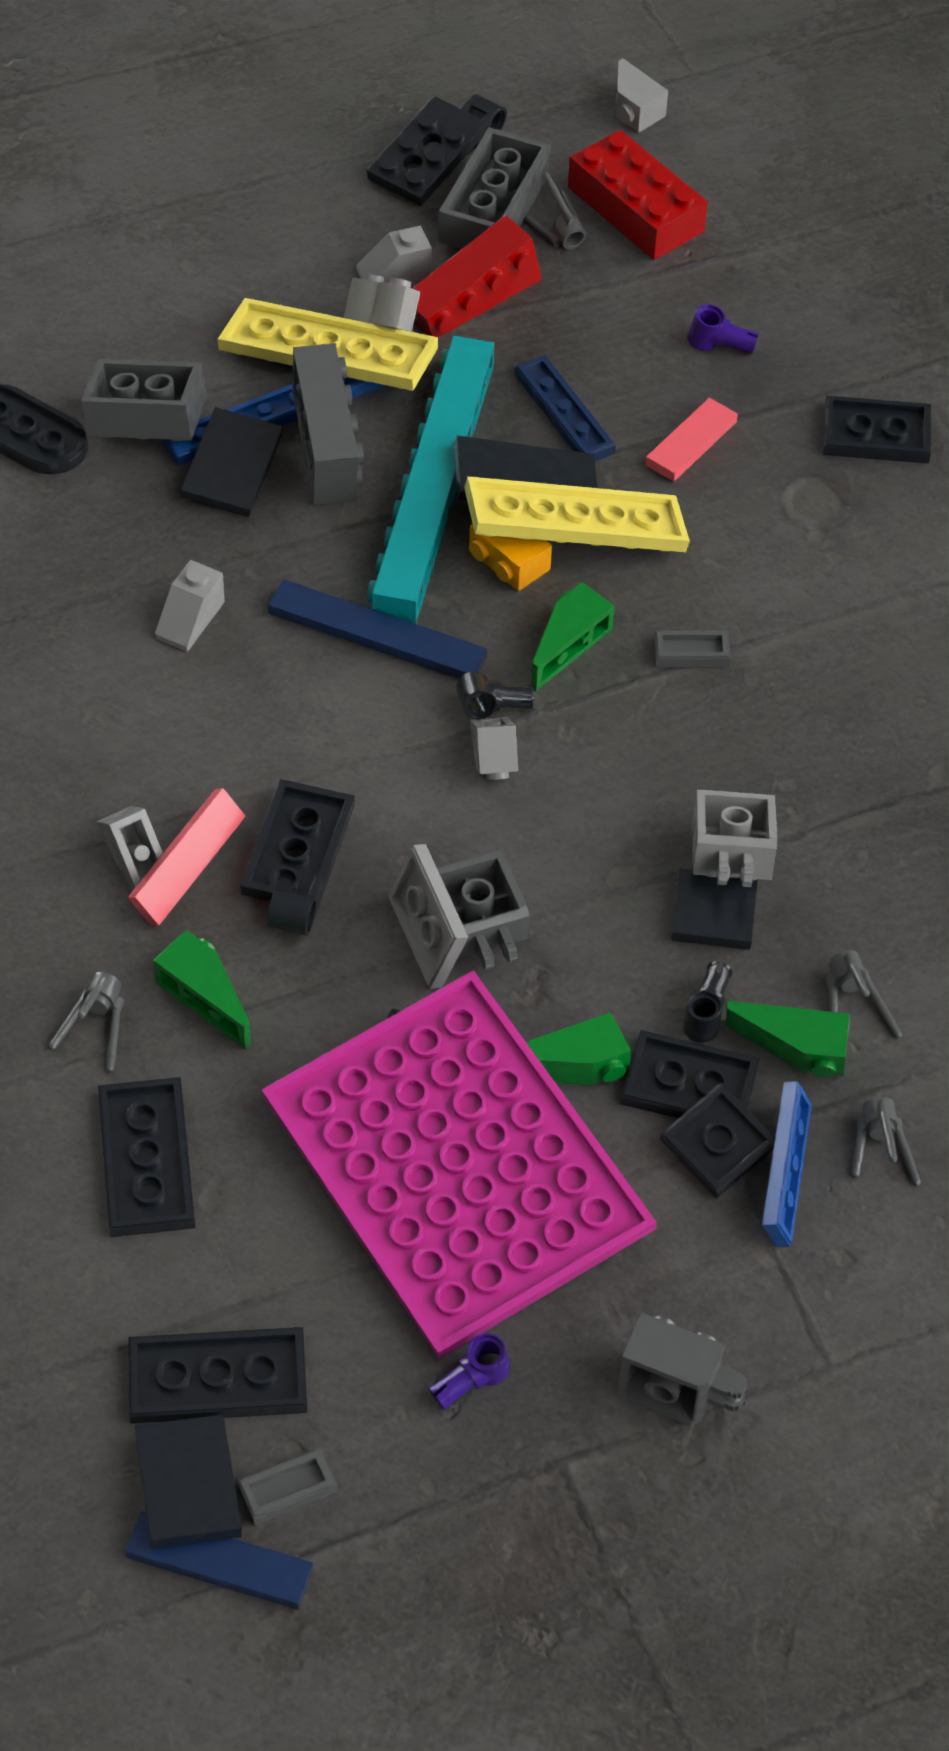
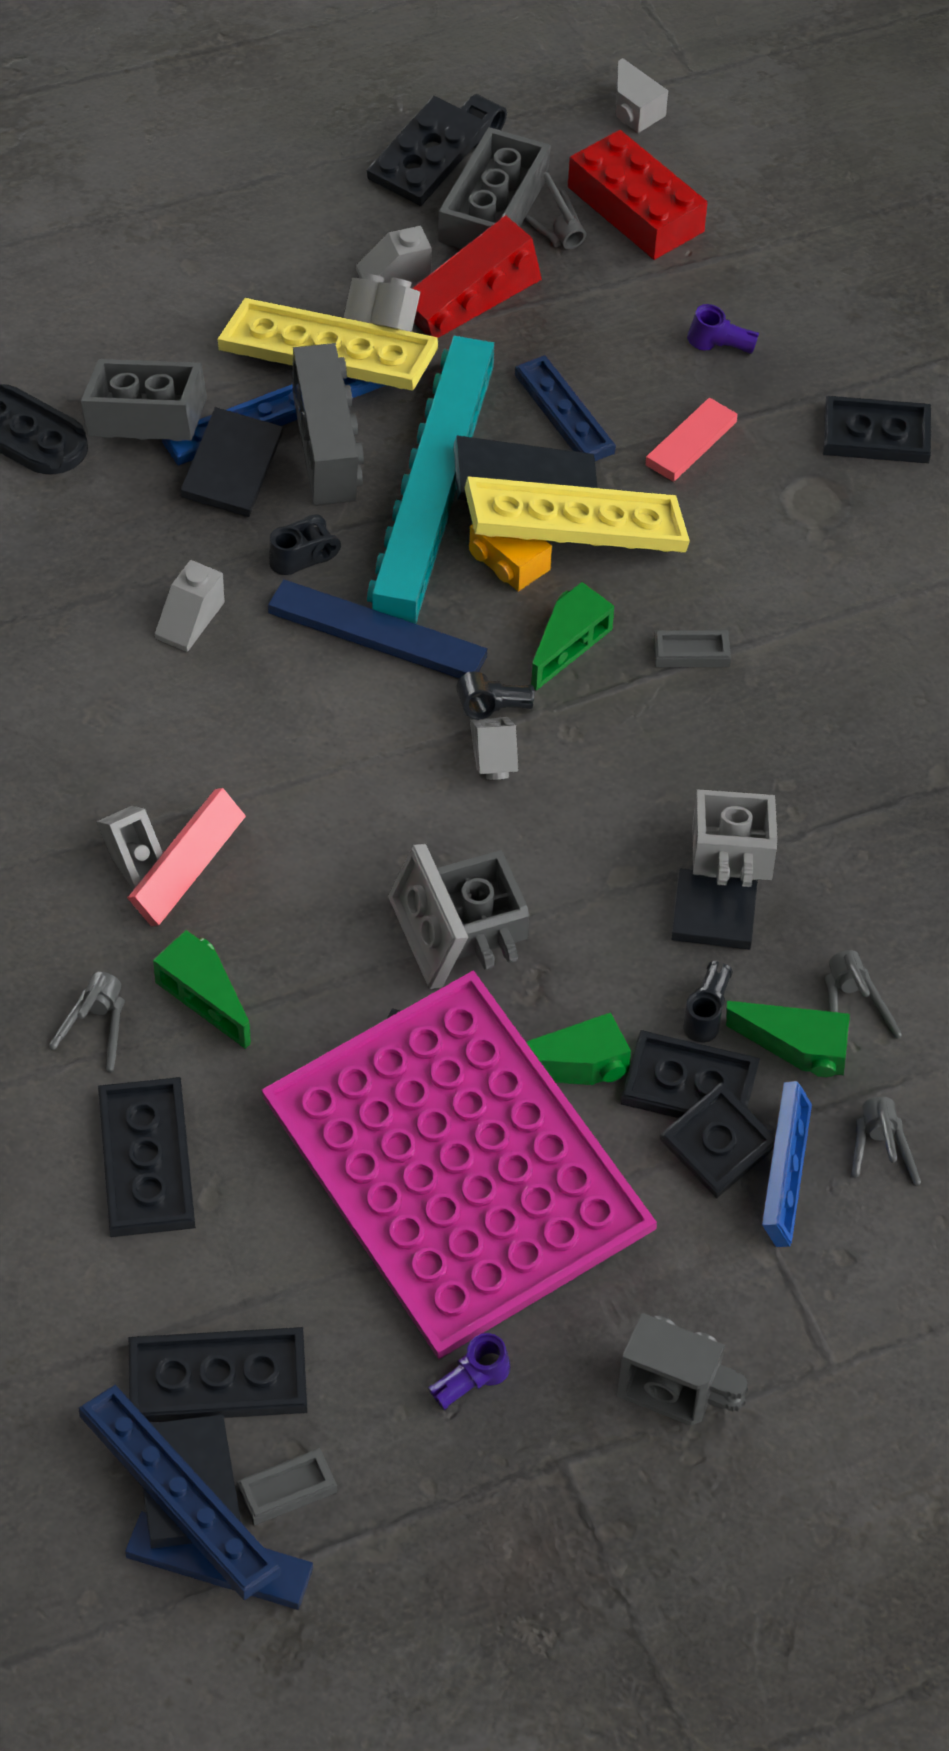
(180, 1492): none -> dark blue tile
(290, 882): black hinge -> none
(300, 544): none -> black piece

